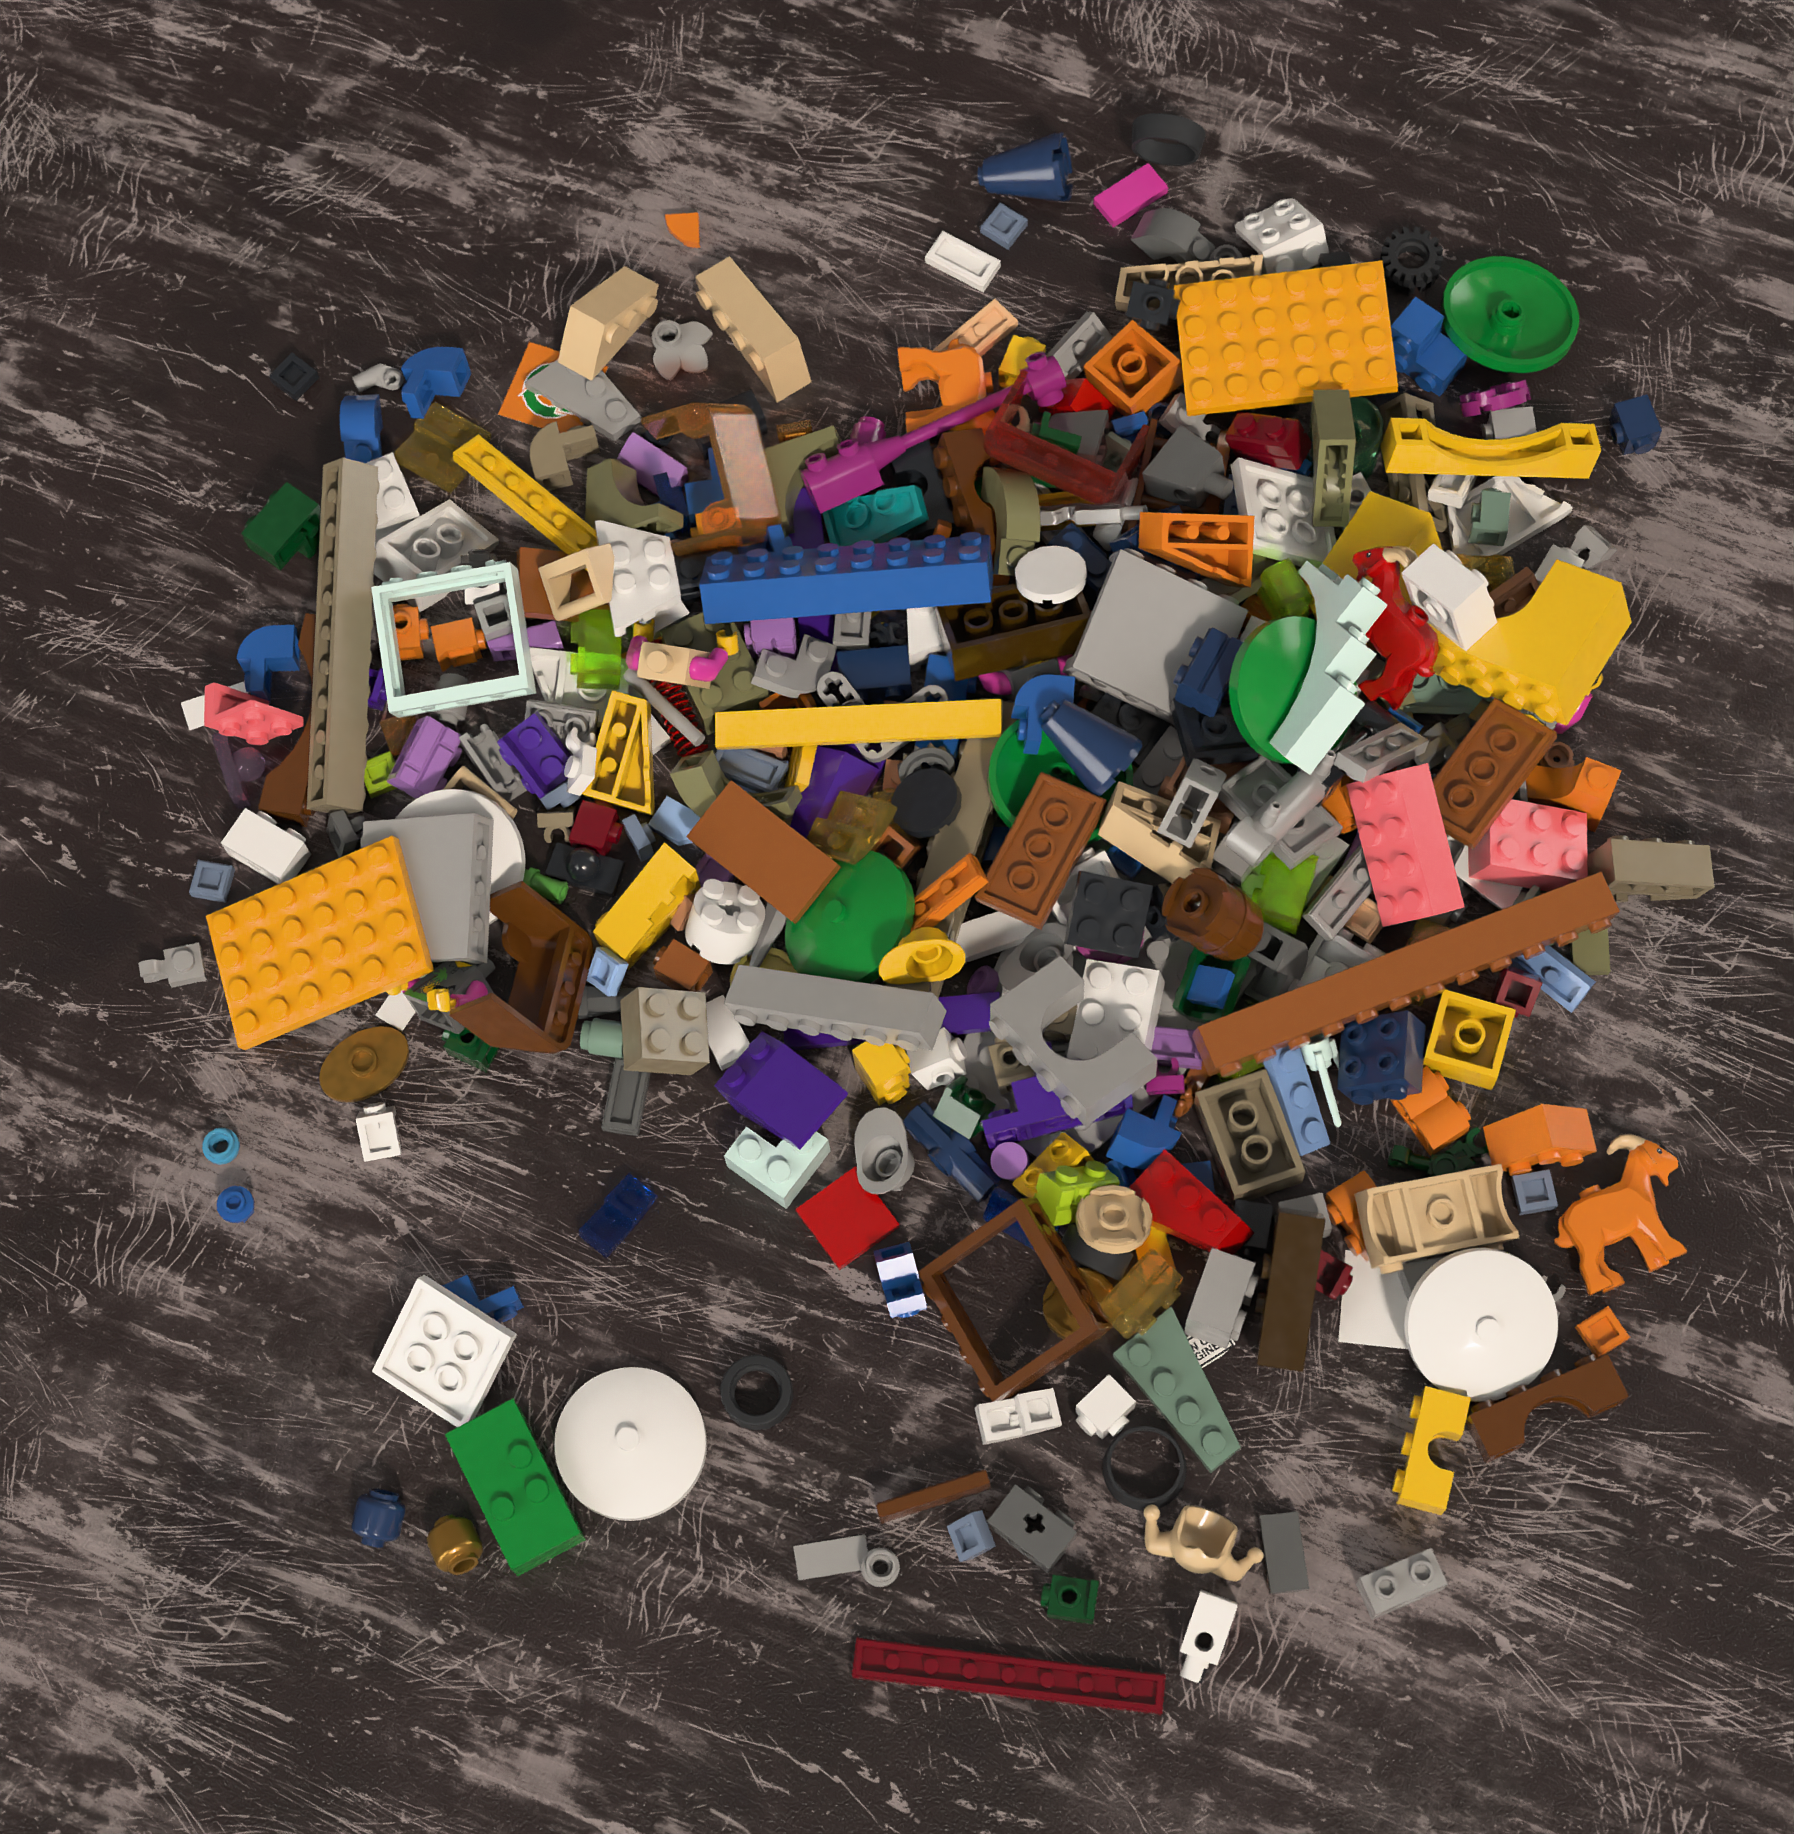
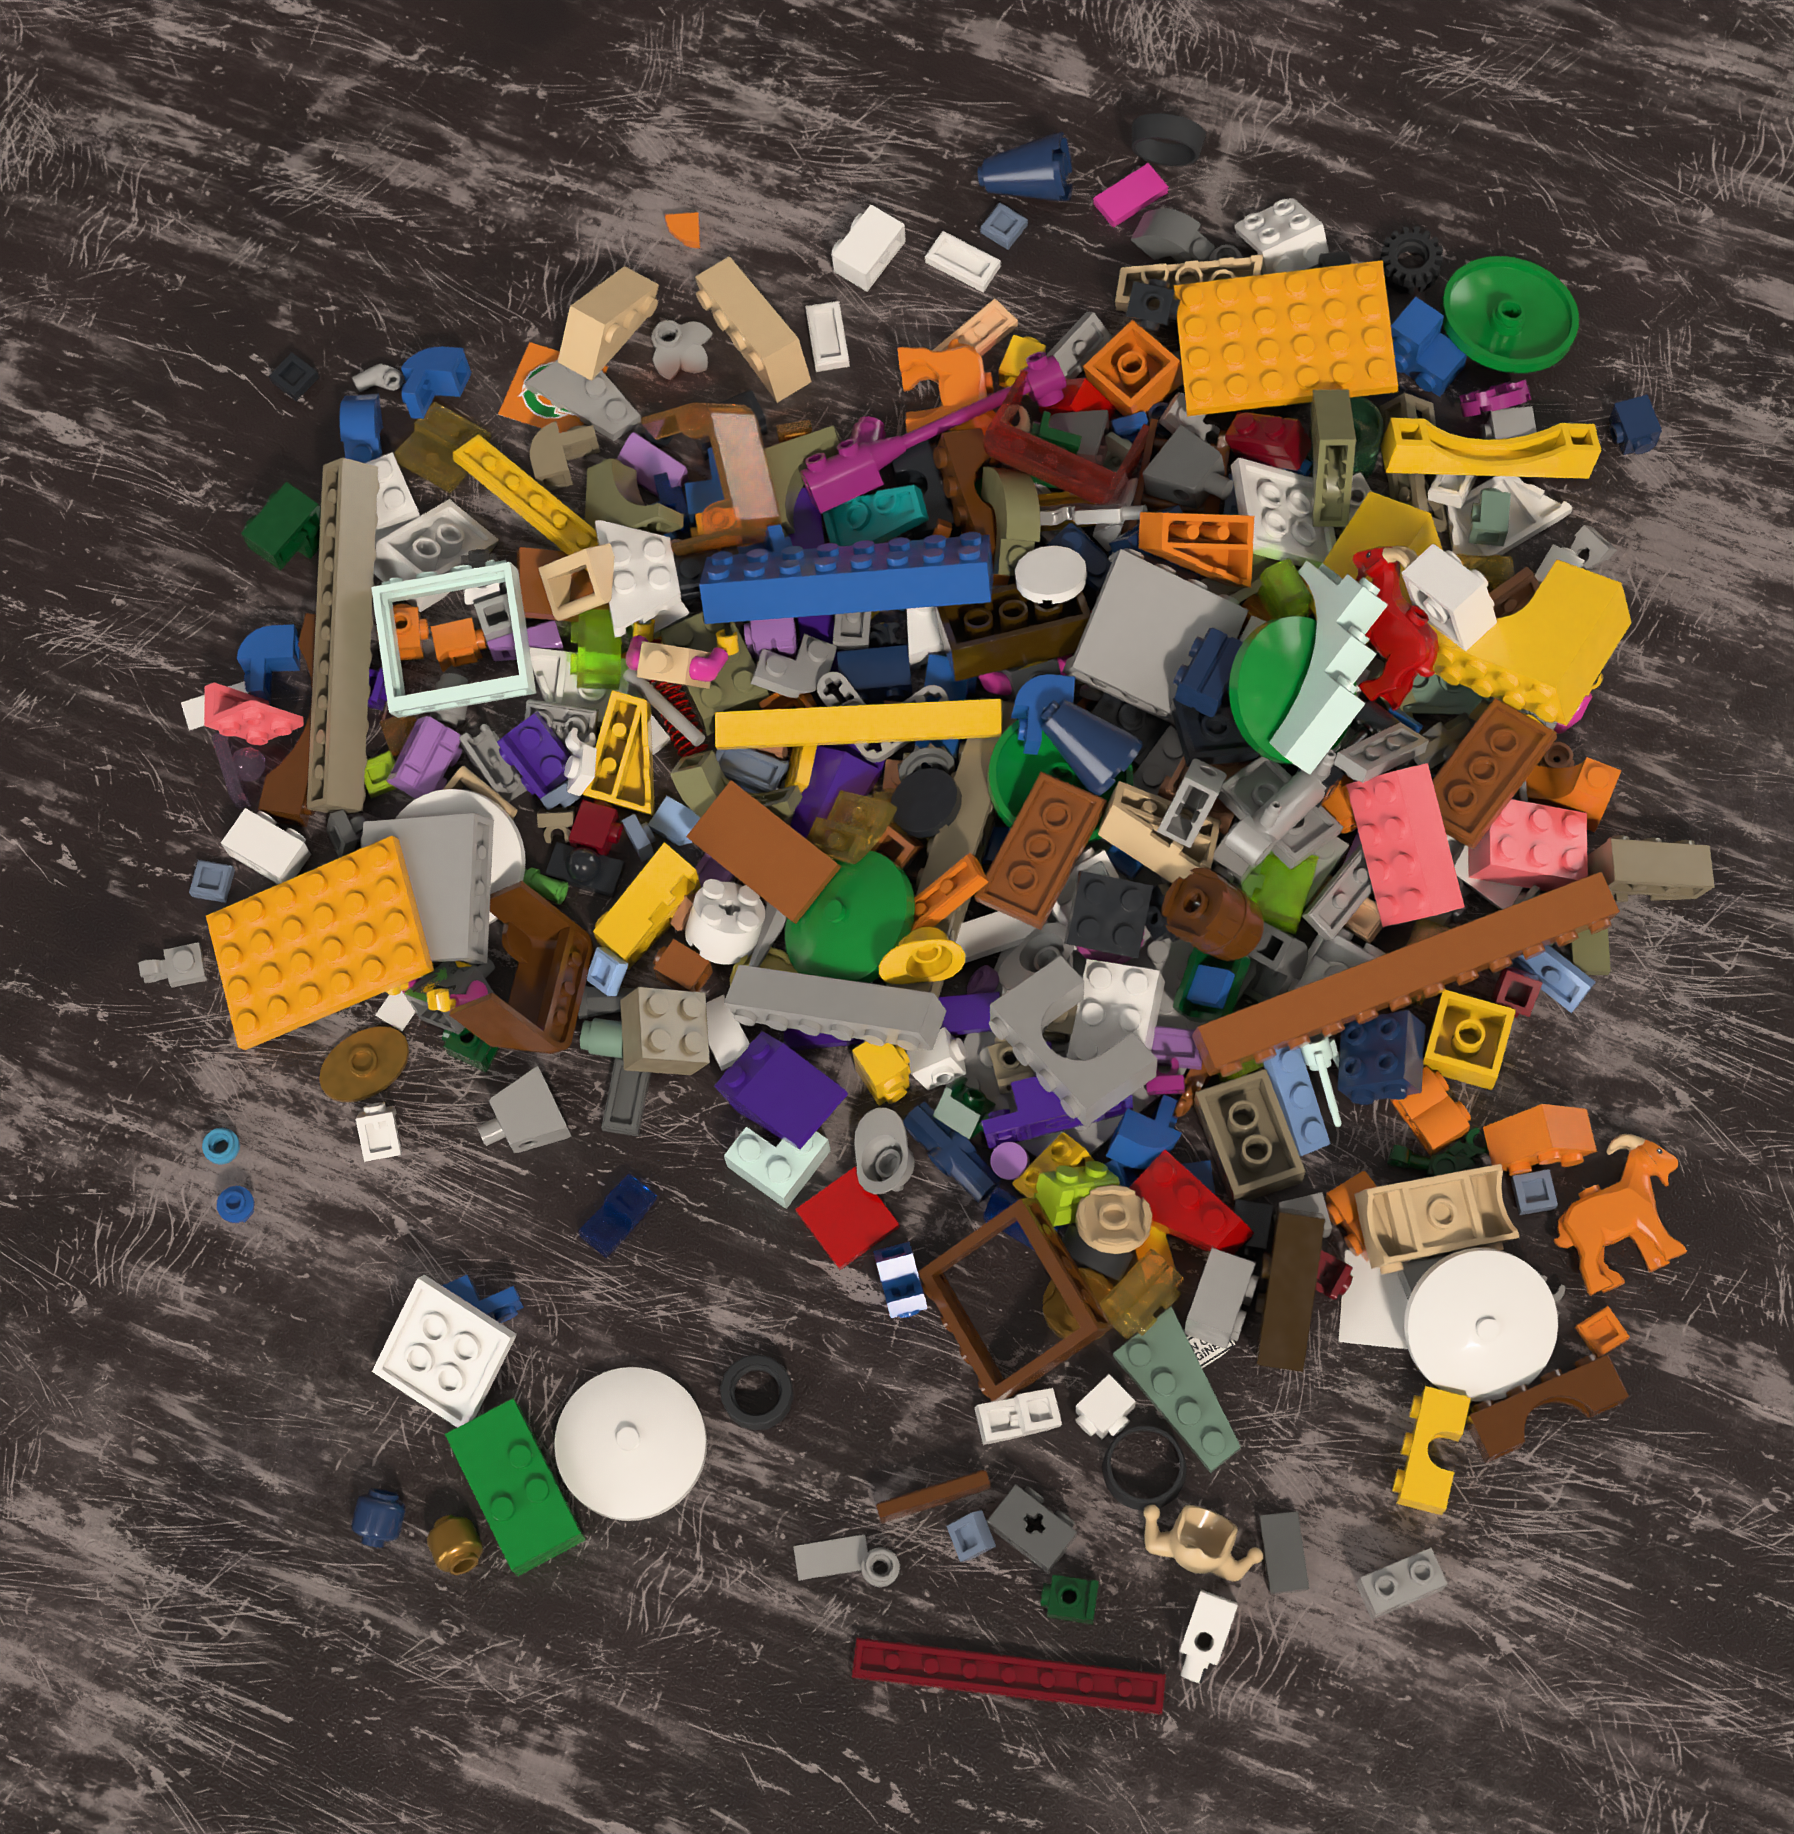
(525, 1115): none -> light grey torso
(827, 336): none -> white tile
(868, 247): none -> white brick

